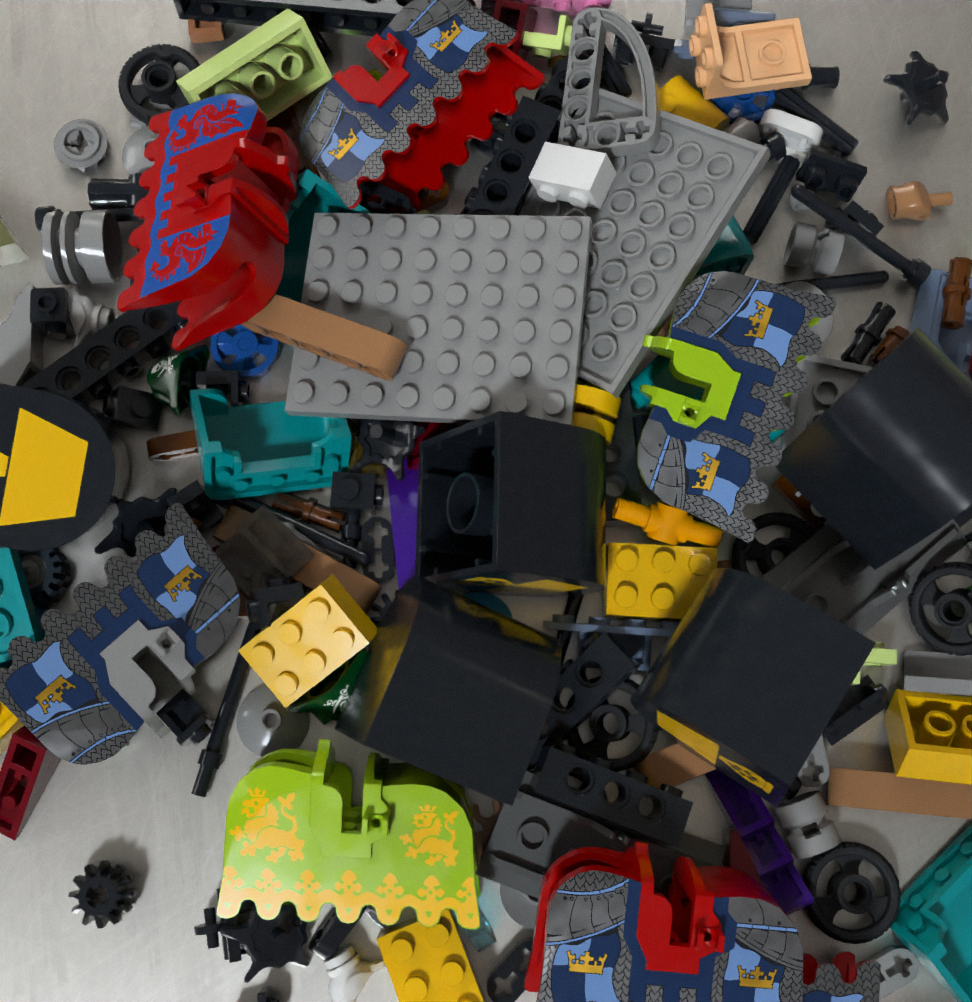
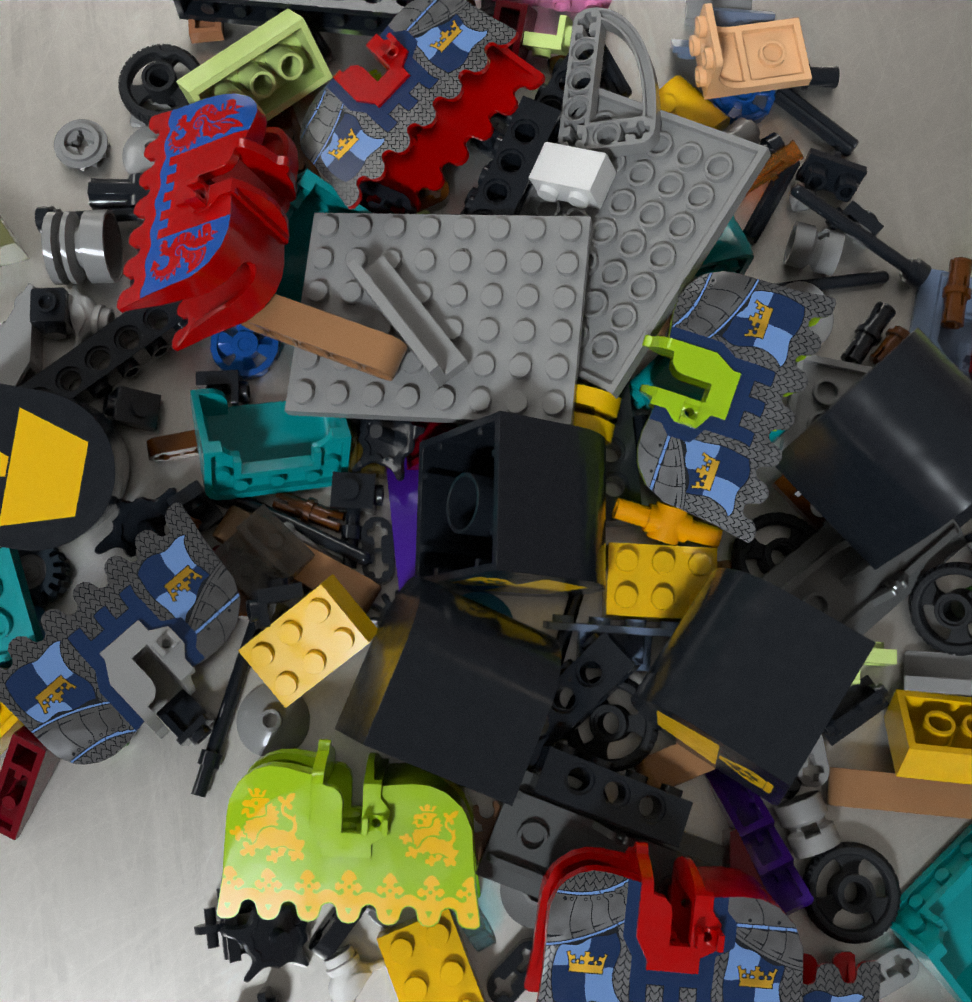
(88, 894): black gear -> none
(176, 376): dark green hat -> none
(330, 694): dark green hat -> none
(409, 319): none -> light grey fence
(657, 47): black hips -> none
(777, 163): none -> clear orange pin
(793, 130): white beam -> none
(914, 201): medium nougat piece -> none
(922, 87): black piece -> none

